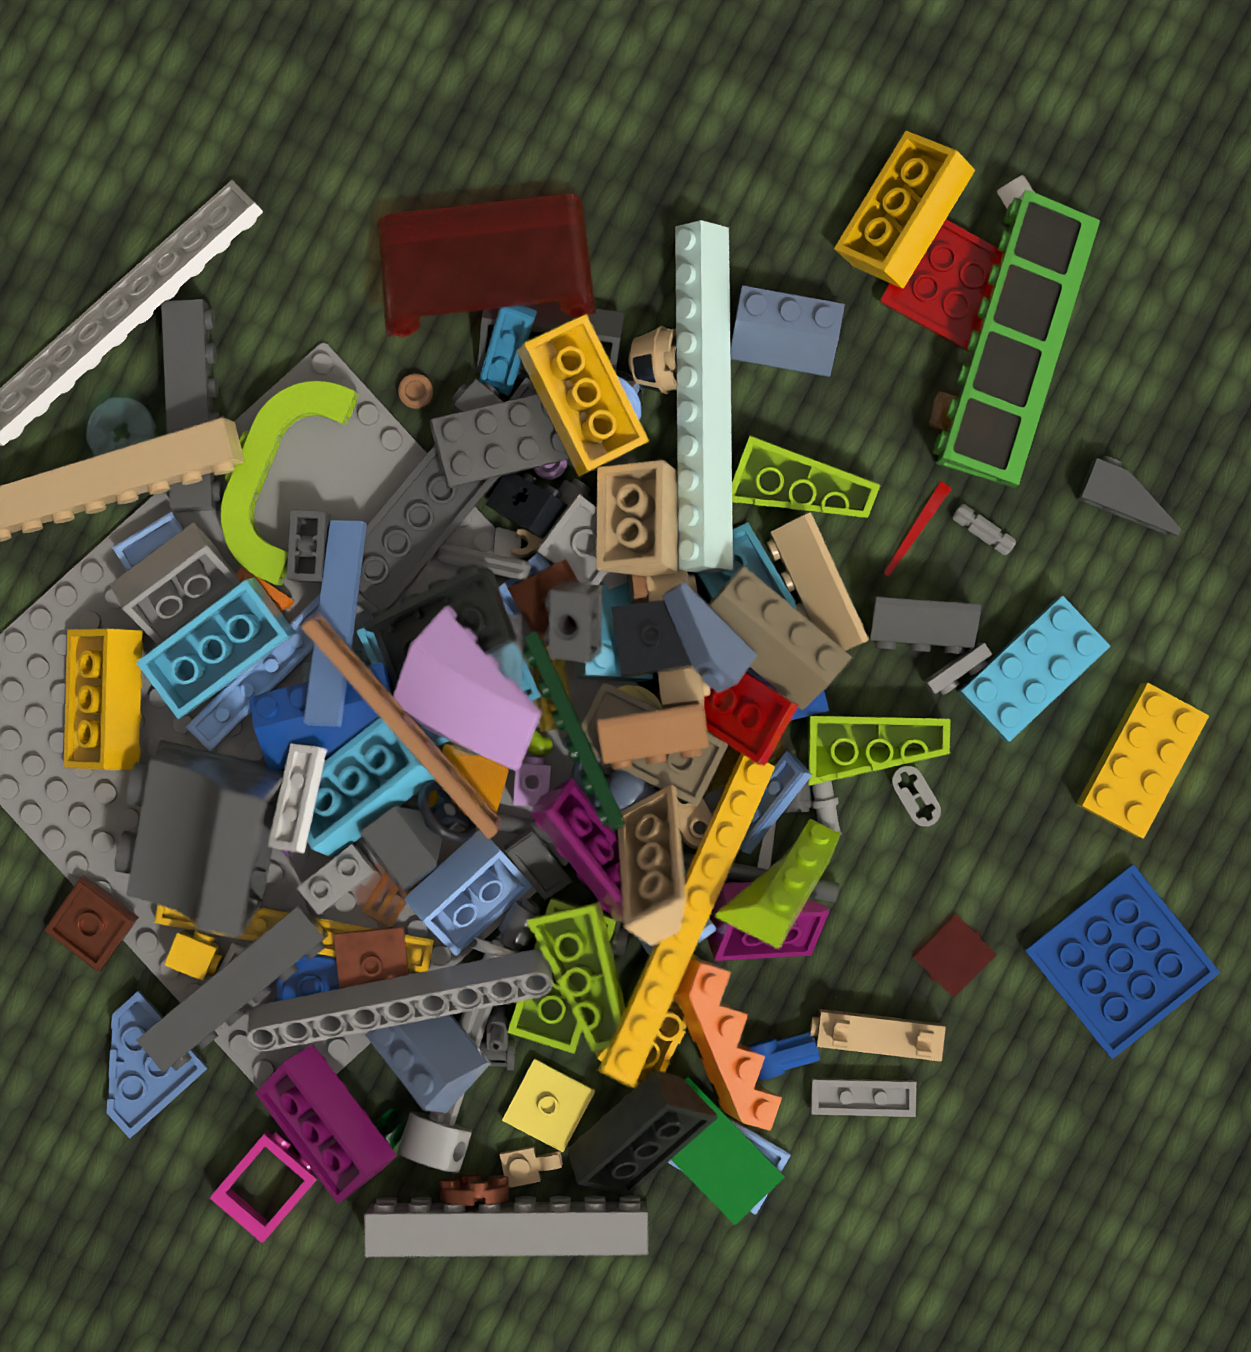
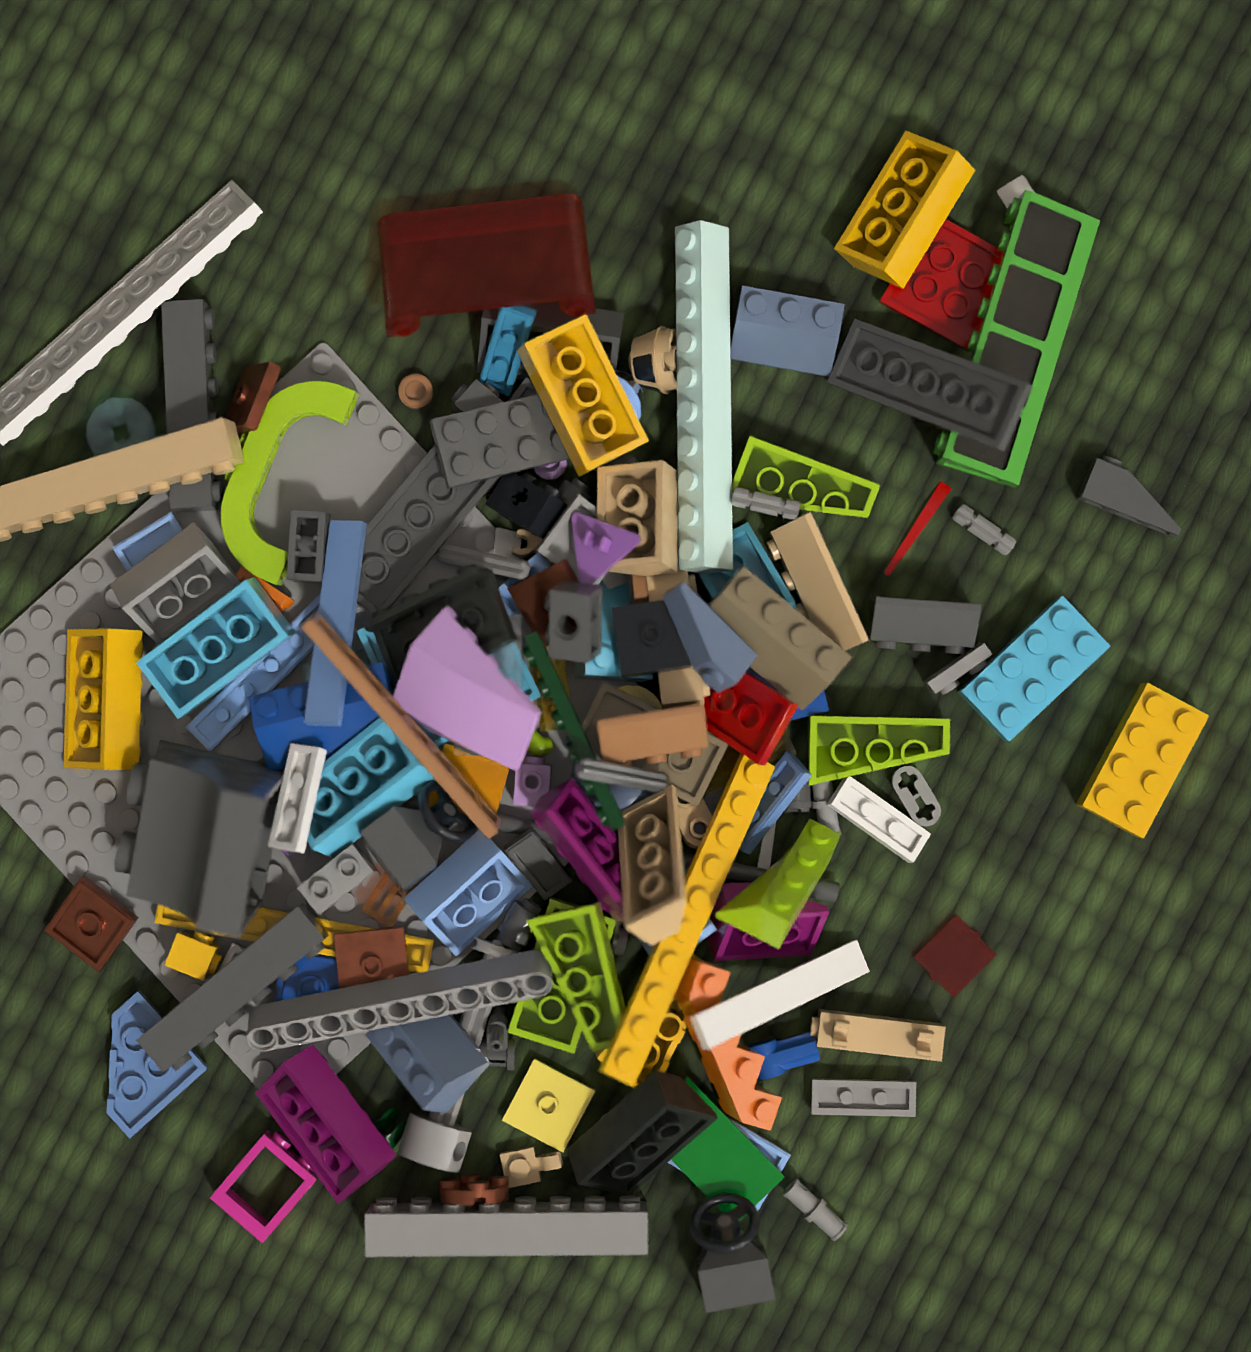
(252, 396): none -> copper plate
(599, 546): none -> medium lavender piece
(620, 774): none -> dark grey axle
(732, 1263): none -> dark grey piece
(765, 503): none -> light grey axle
(779, 994): none -> white tile
(815, 1209): none -> light grey pin
(879, 819): none -> white plate
(930, 384): none -> dark grey plate
(1121, 961): blue plate -> none

